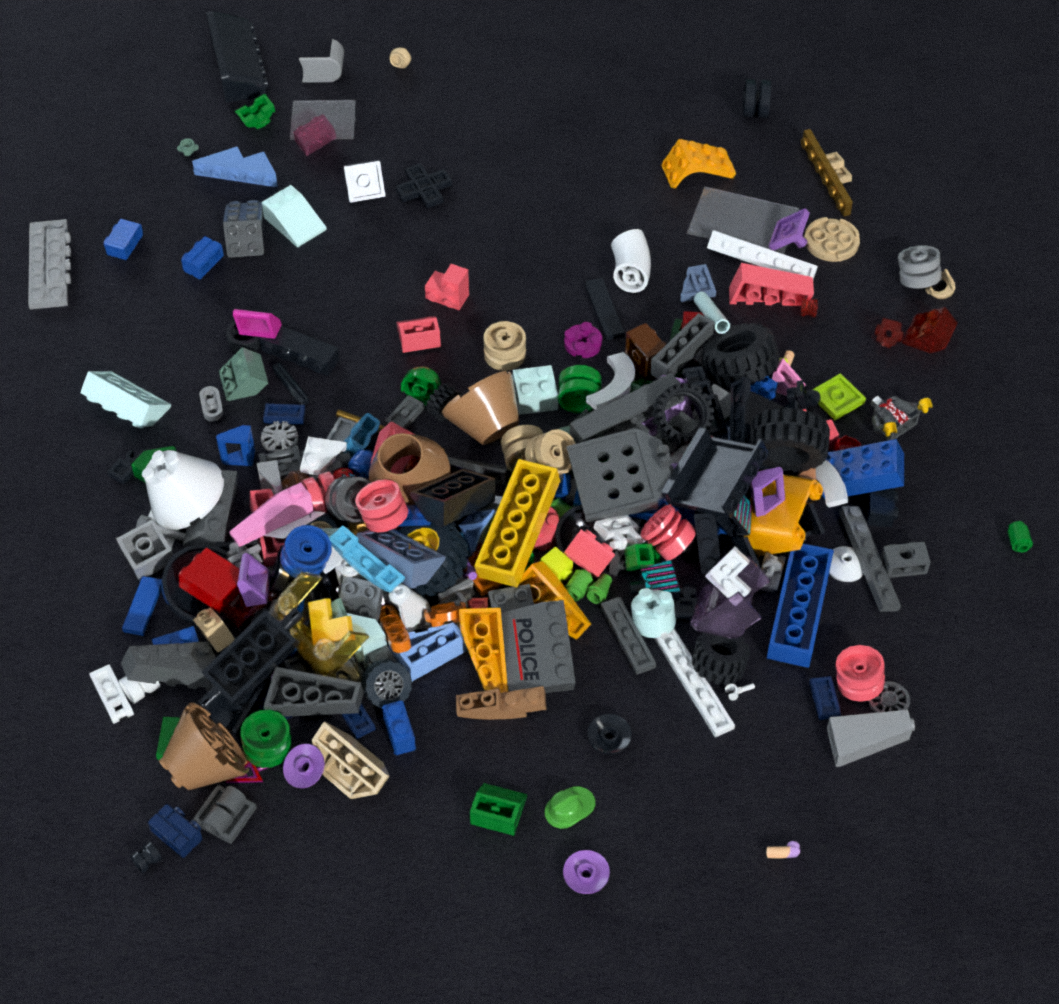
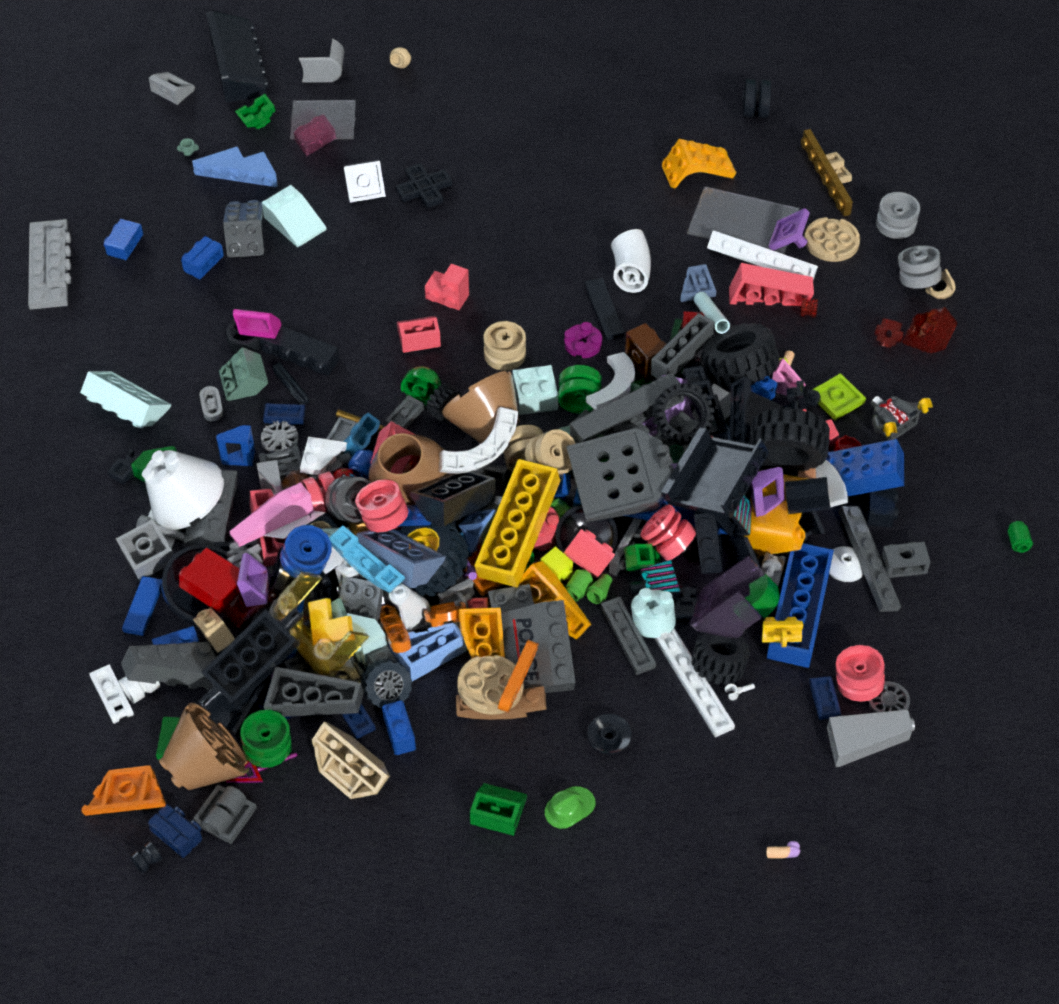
(126, 791): none -> orange wing
(173, 93): none -> light grey tile
(296, 762): medium lavender dish -> none
(484, 681): none -> tan tile
(487, 451): none -> white tile
(518, 676): none -> orange beam
(586, 862): medium lavender dish -> none
(616, 529): white plate -> none
(676, 453): none -> clear green plate
(725, 573): white plate -> none
(763, 595): none -> green brick
(782, 631): none -> yellow hips
(807, 495): none -> black panel
(898, 215): none -> light grey wheel

